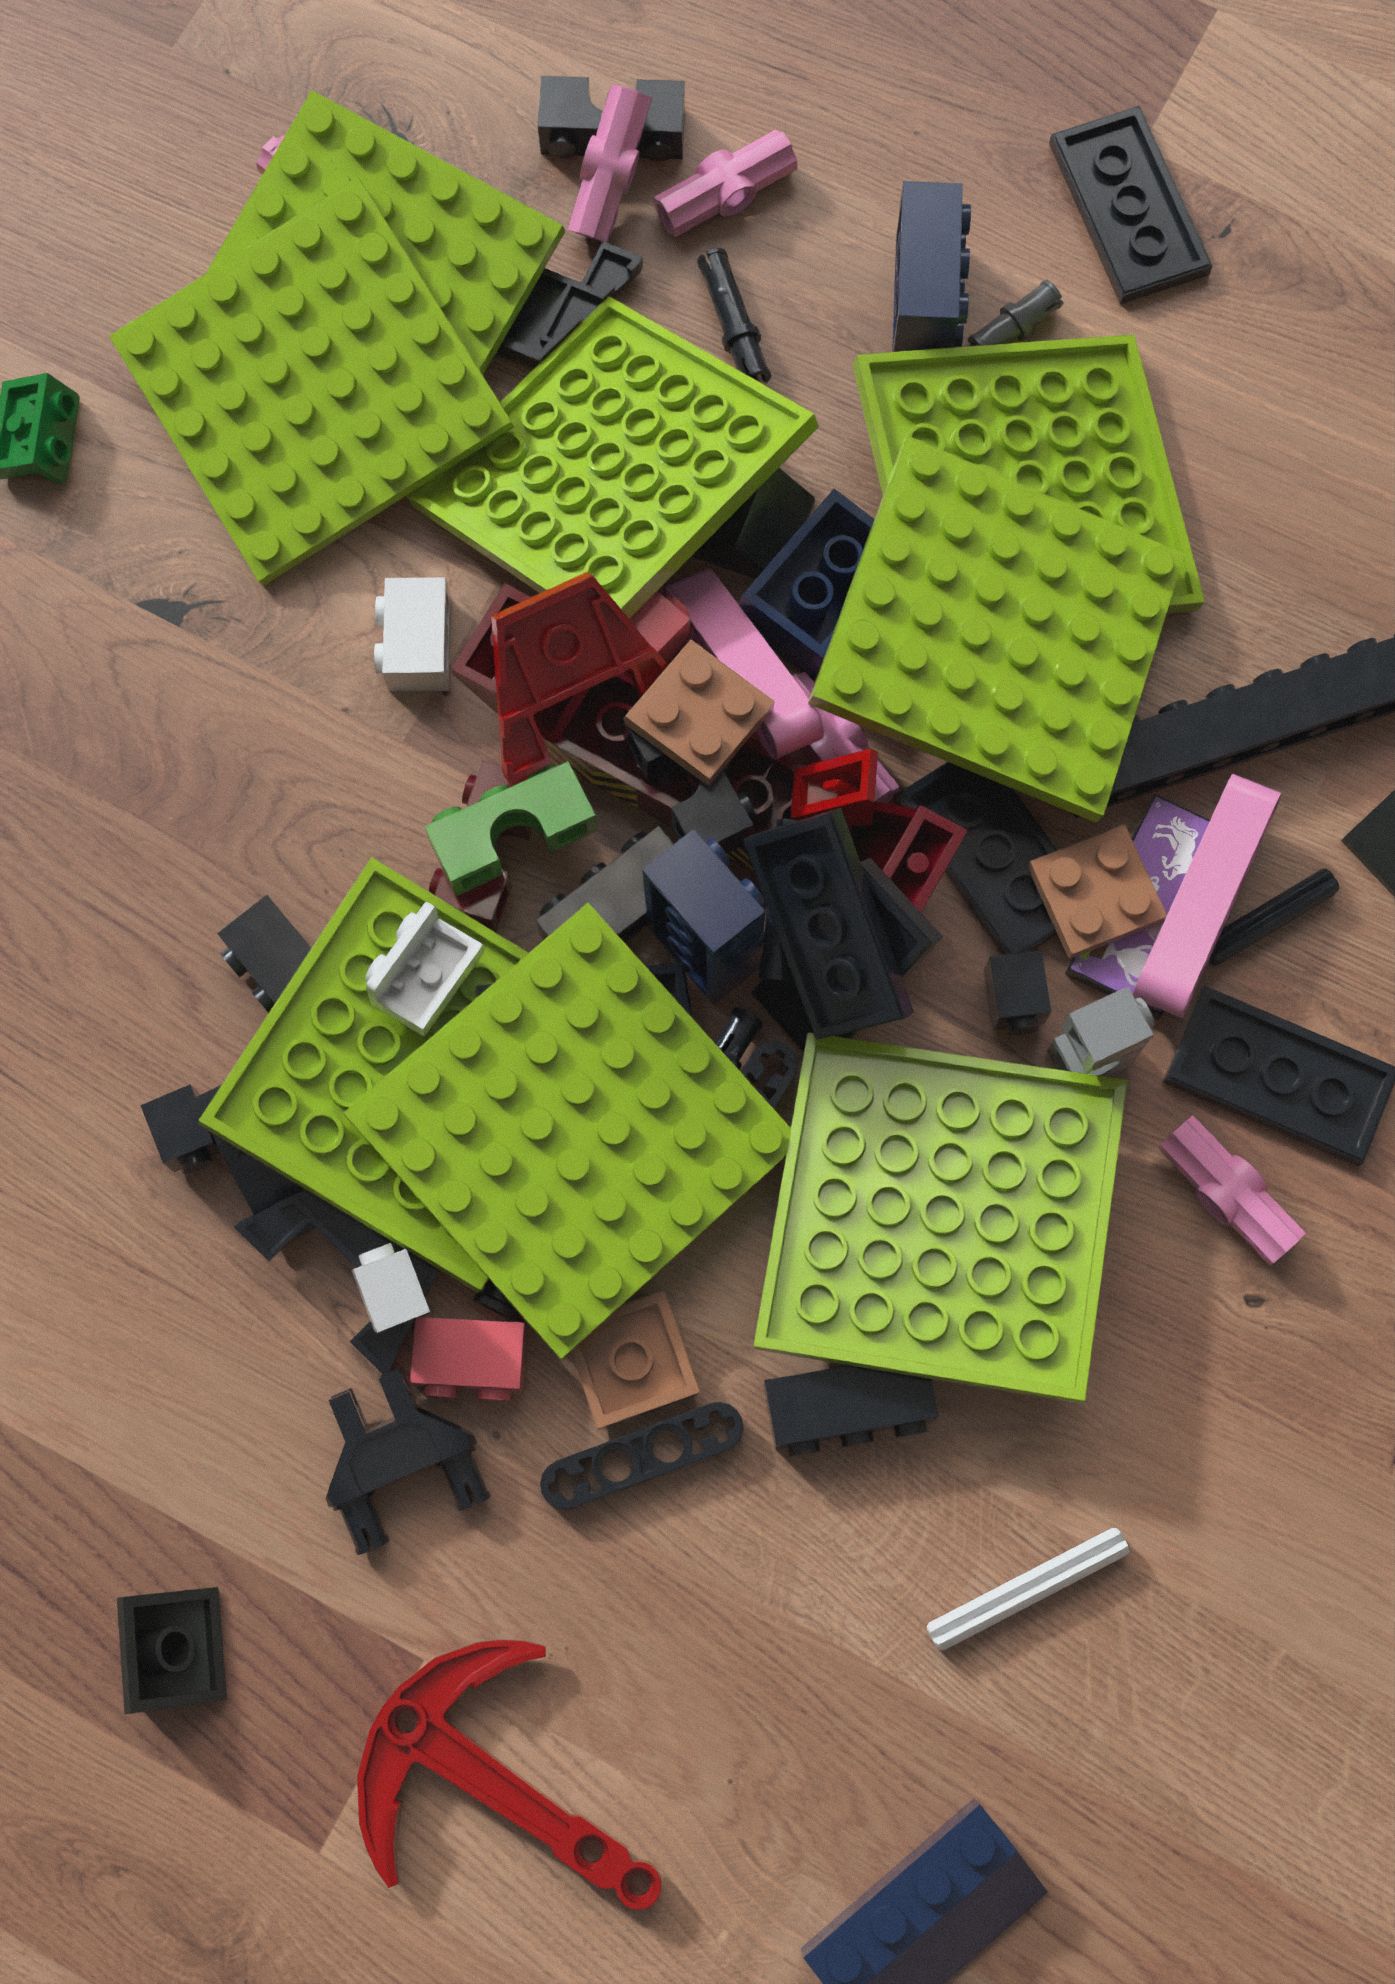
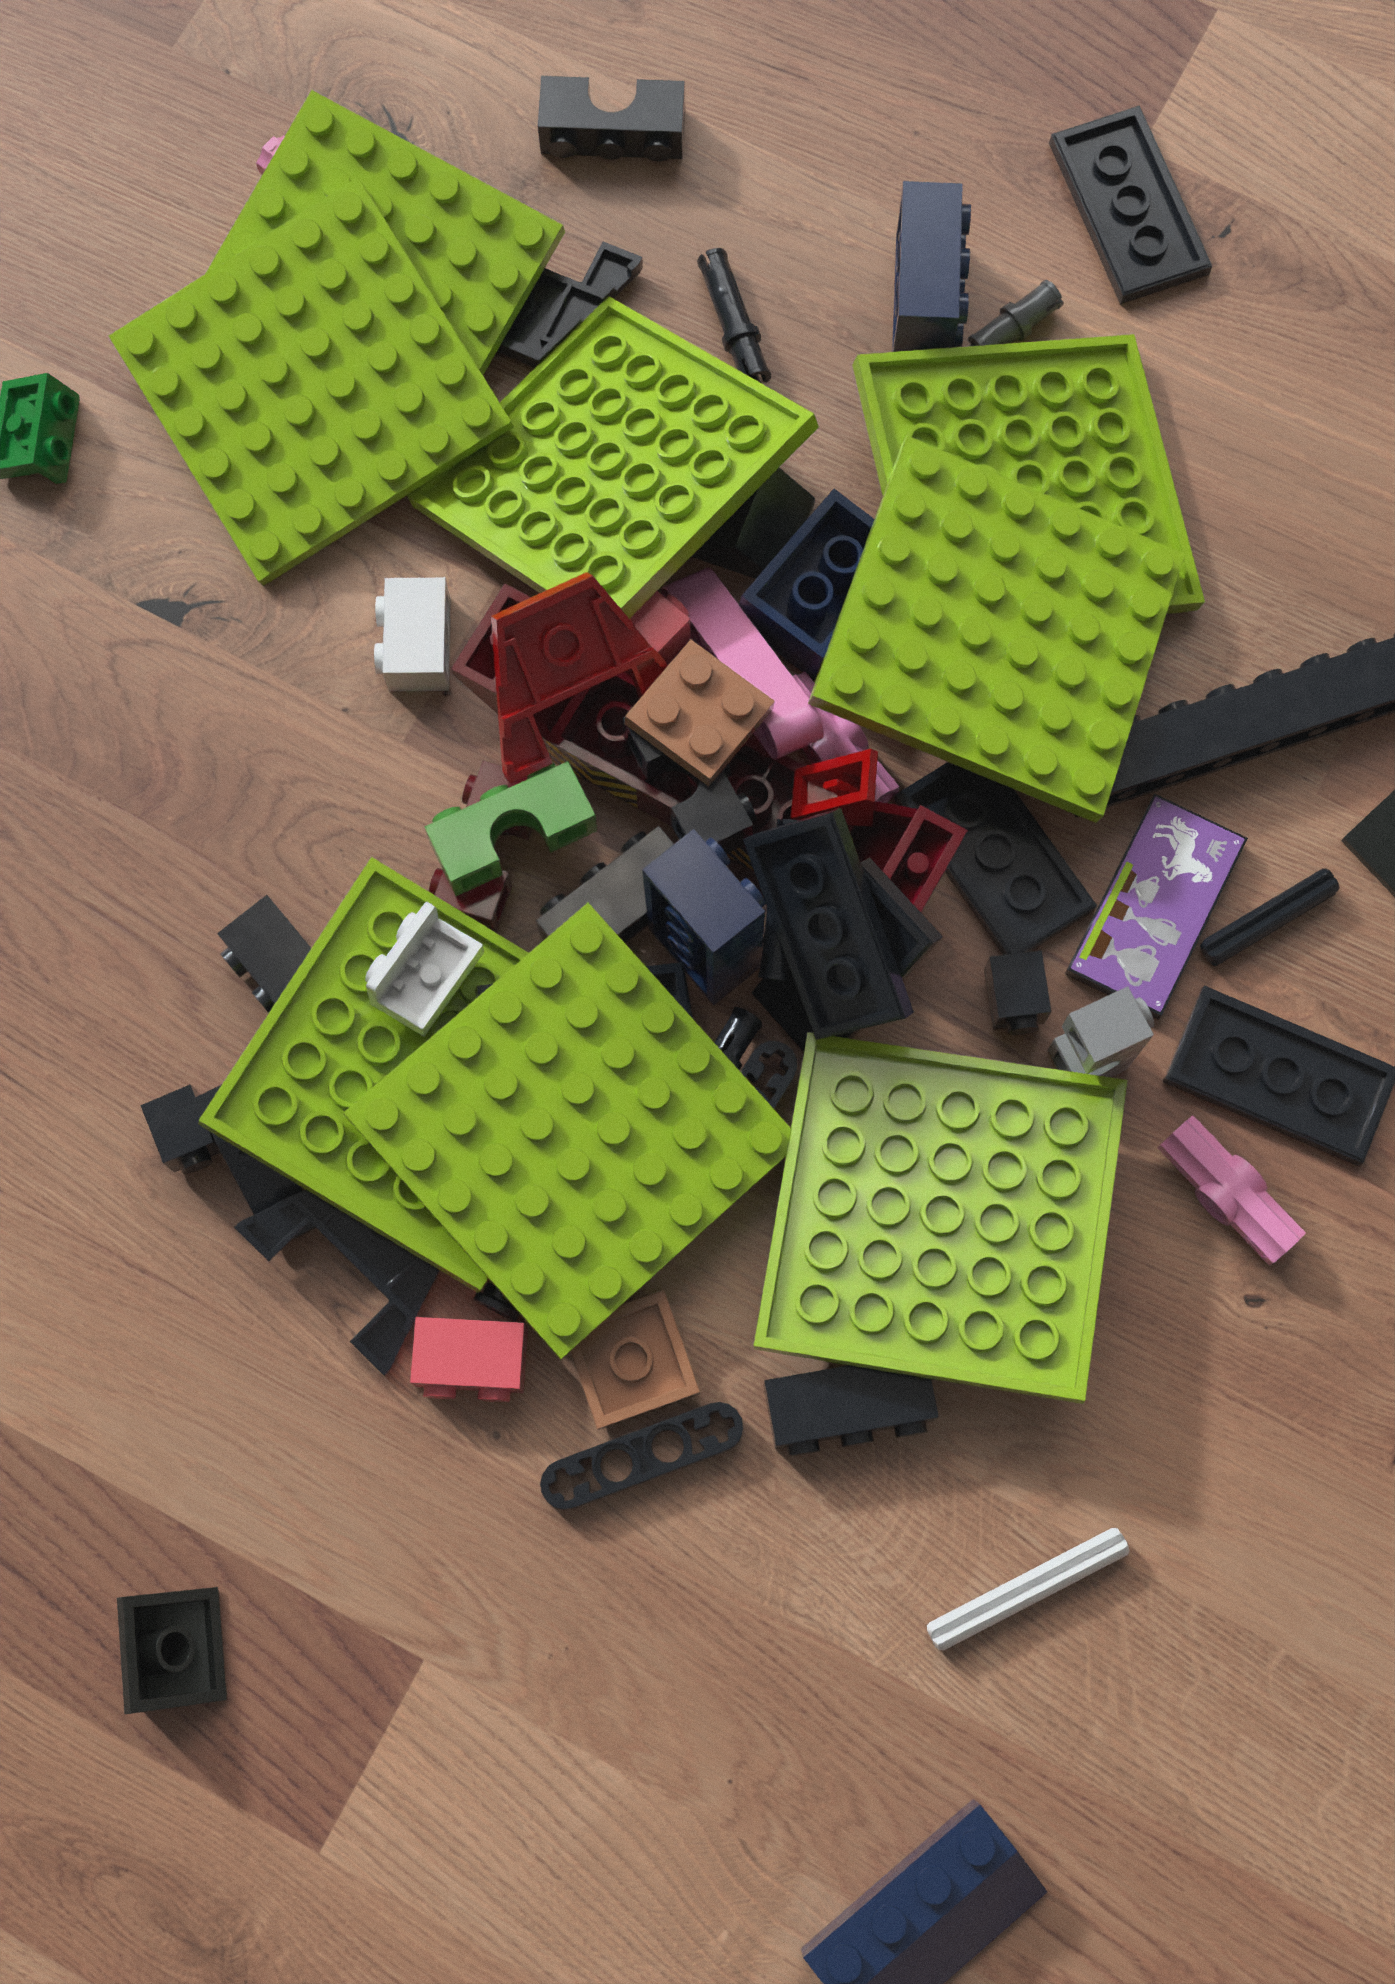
(389, 1287): white brick -> none
(392, 1451): black connector -> none
(476, 1771): red piece -> none
(609, 163): bright pink piece -> none
(725, 183): bright pink piece -> none
(1097, 891): nougat plate -> none
(1207, 895): bright pink beam -> none

